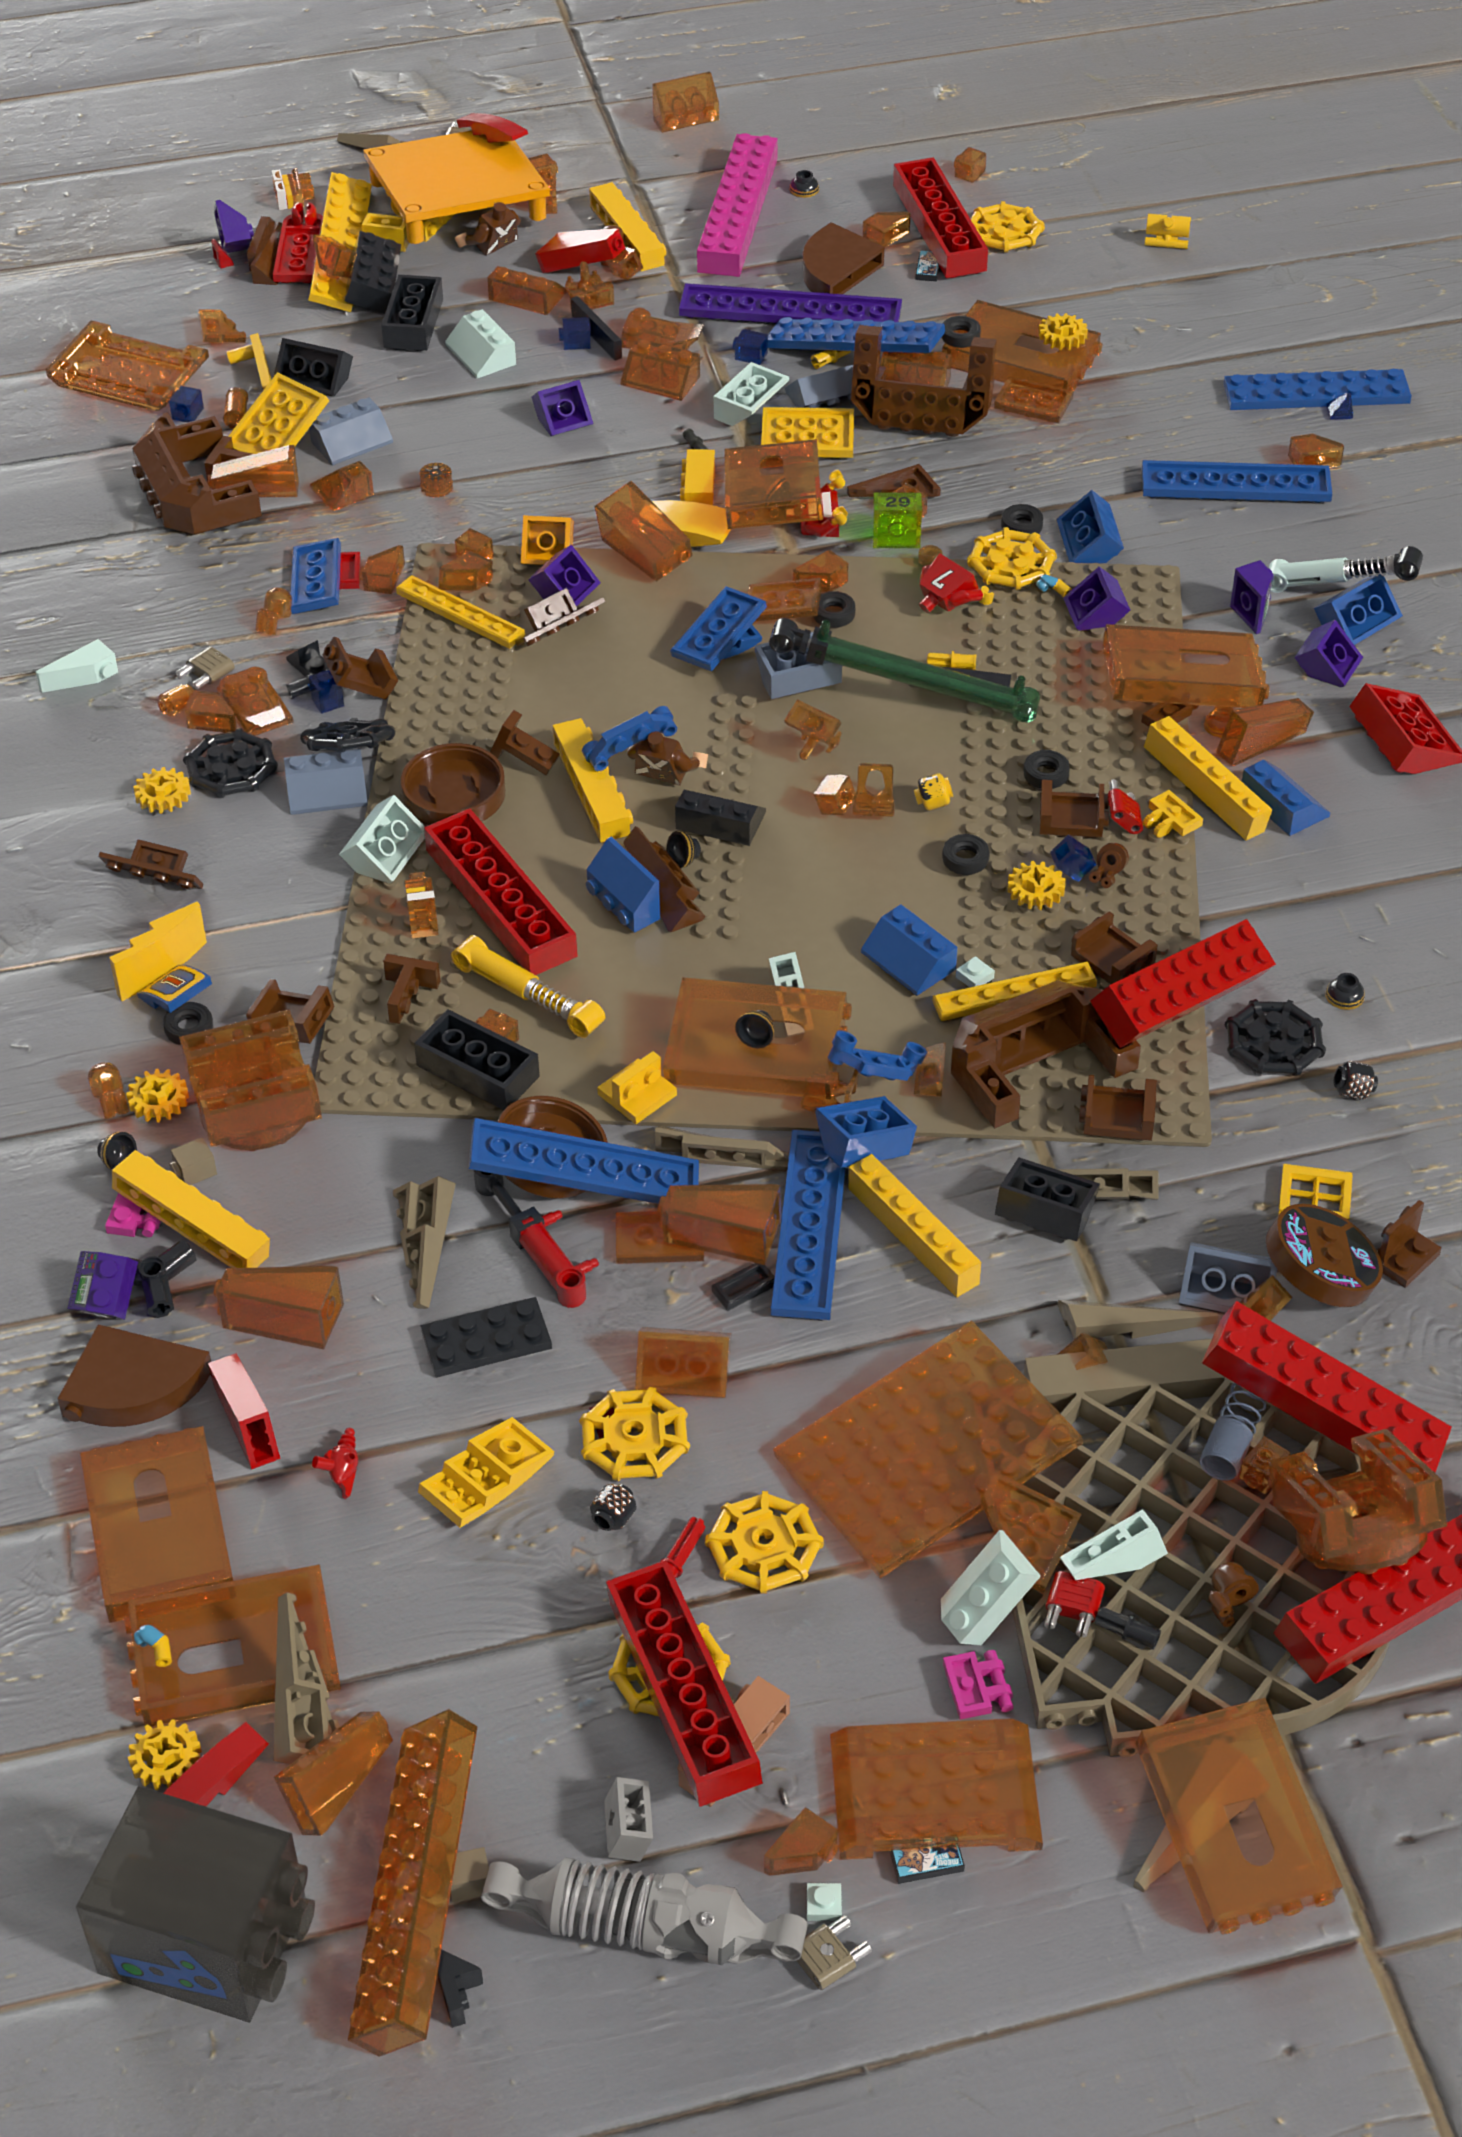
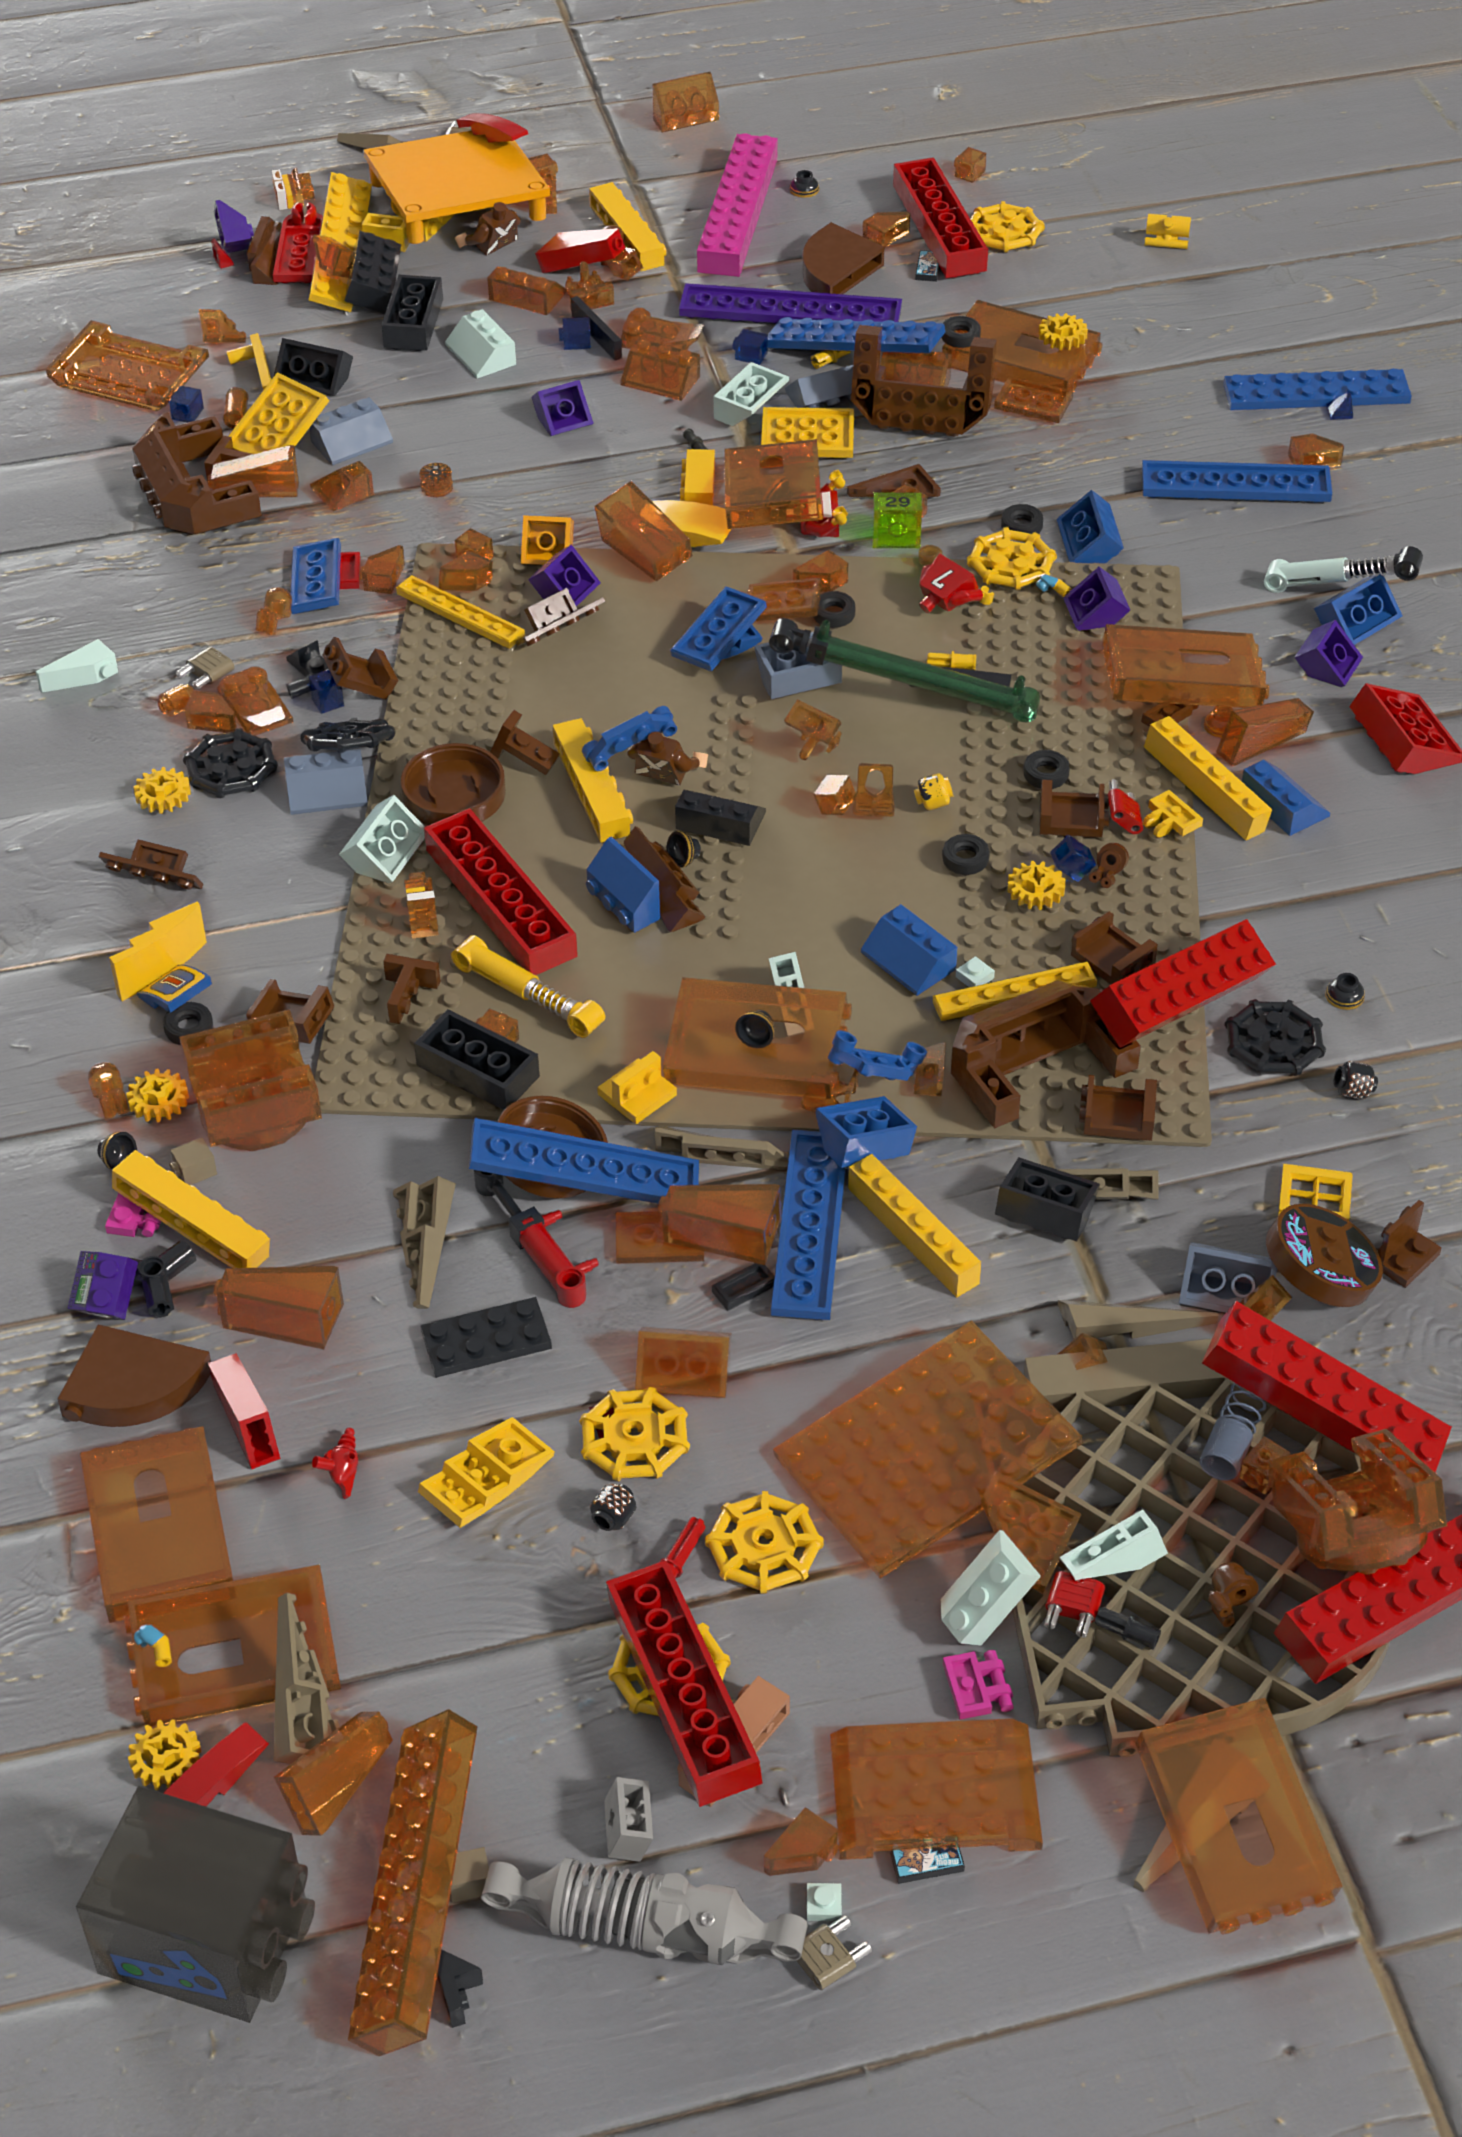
(1252, 593): dark purple slope -> none

